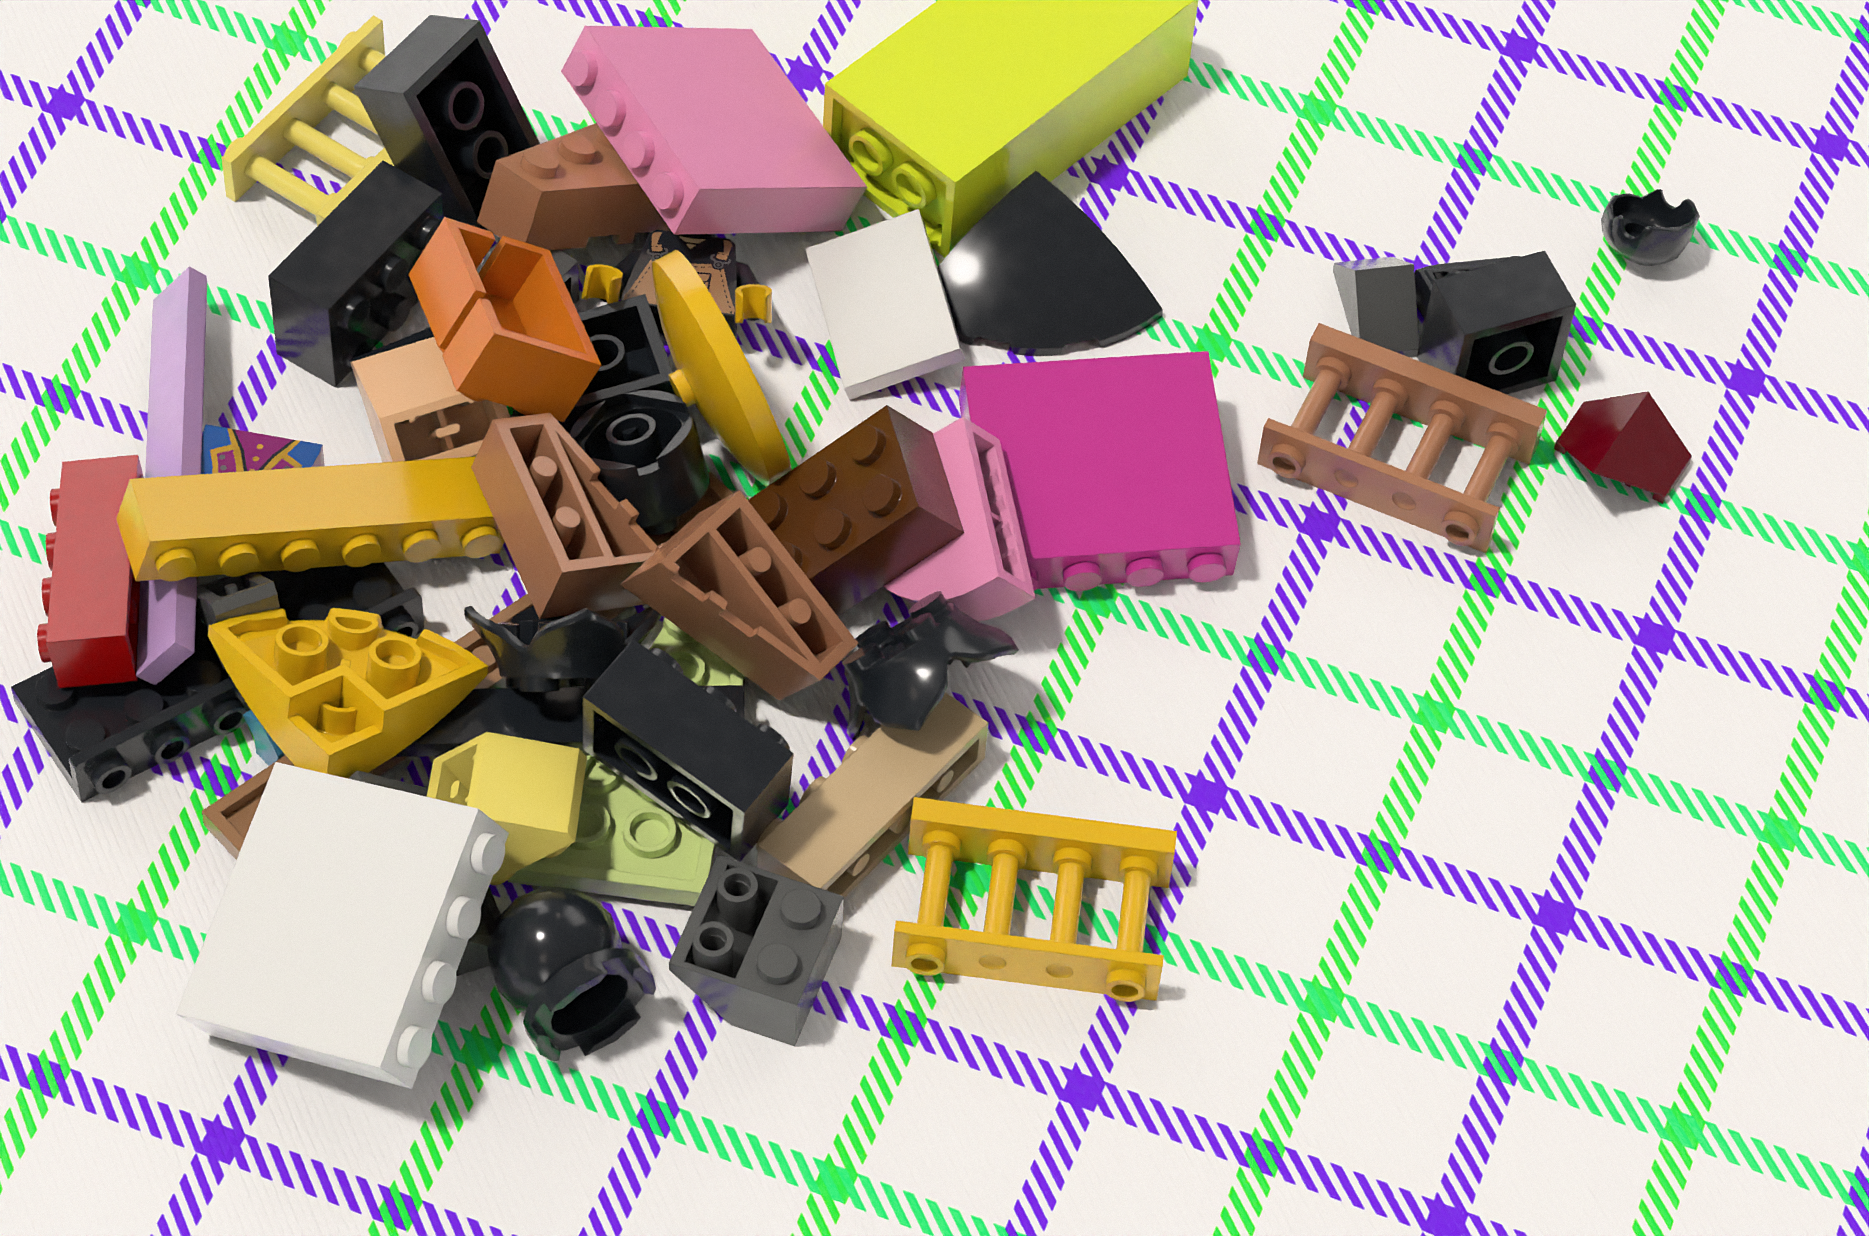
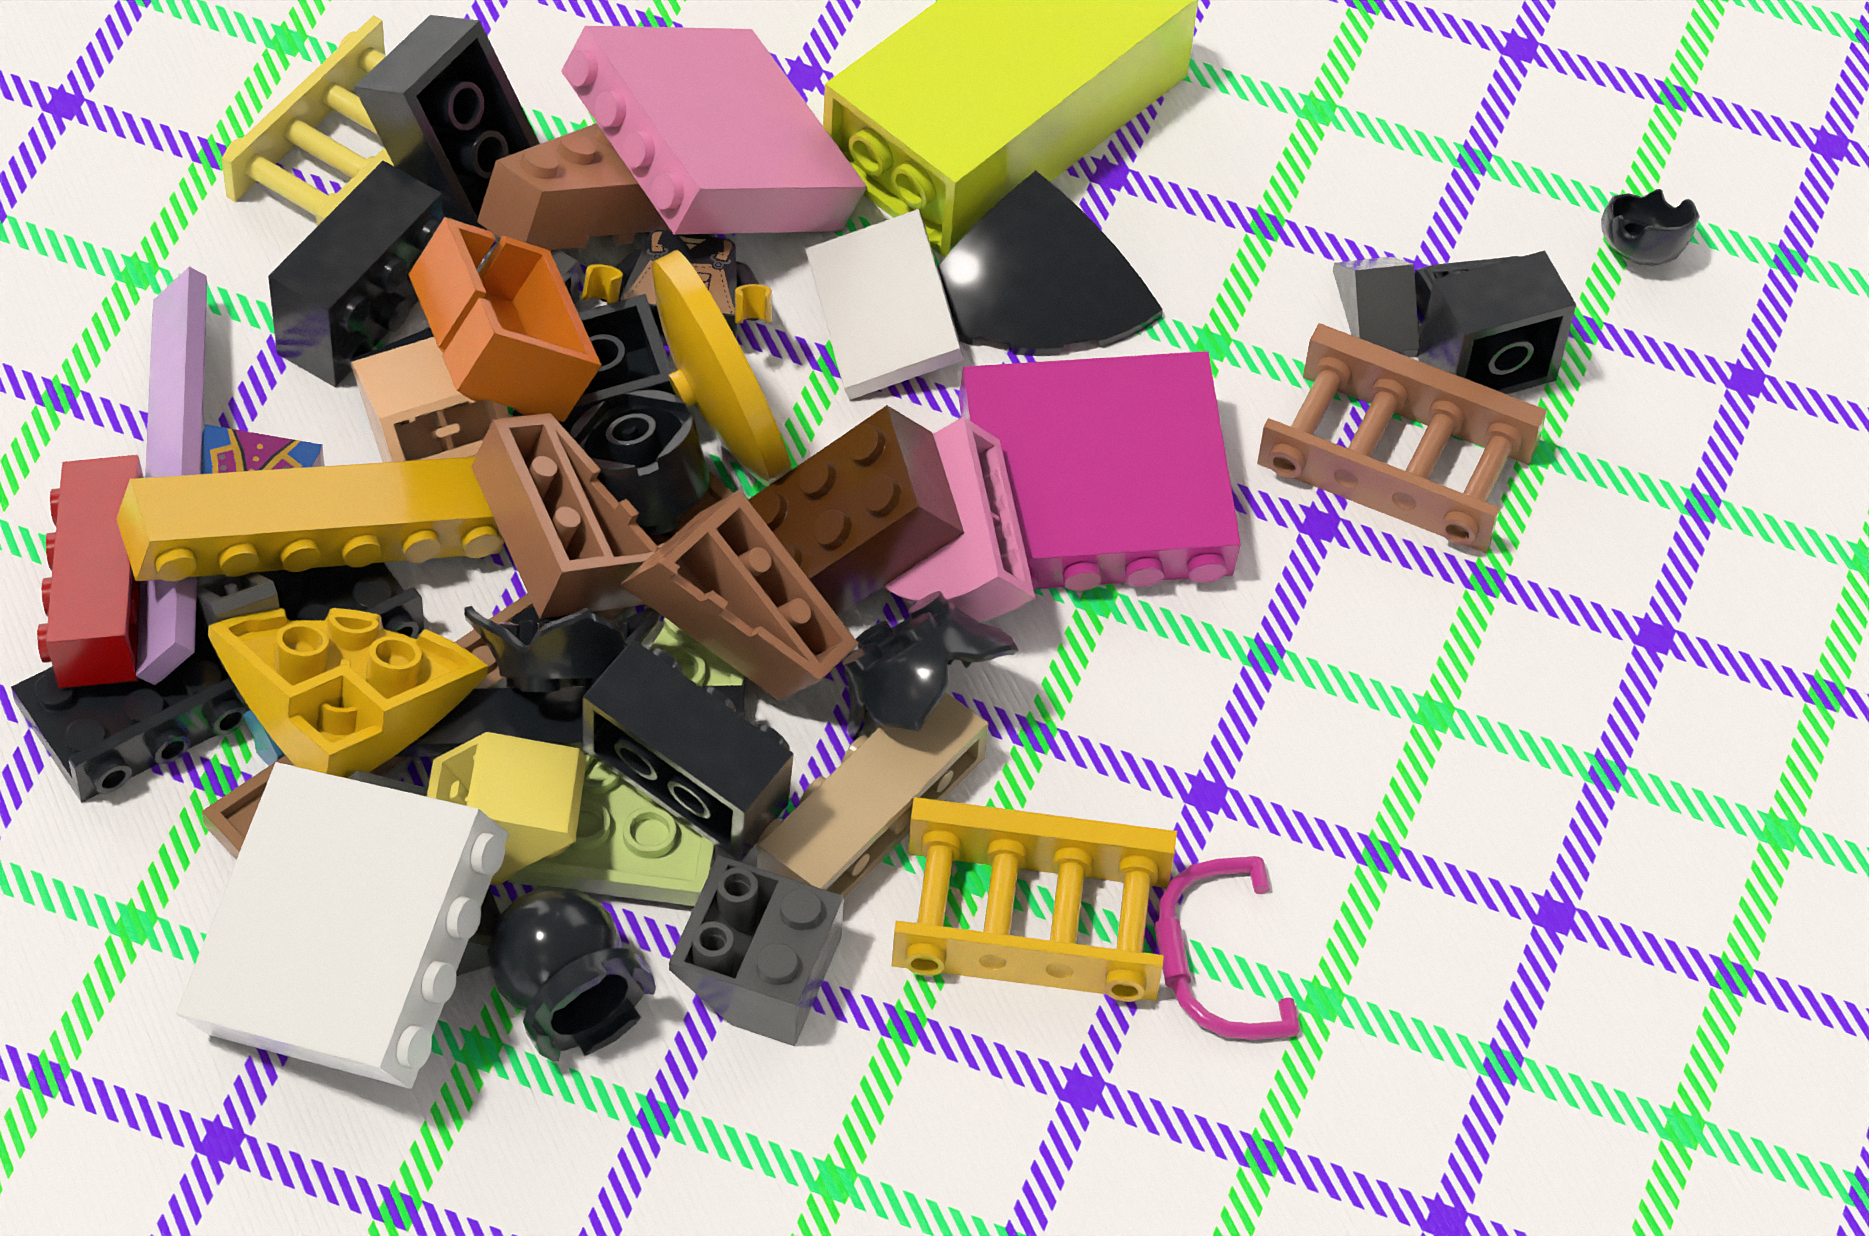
(1175, 961): none -> dark pink piece
(1627, 442): dark red slope -> none

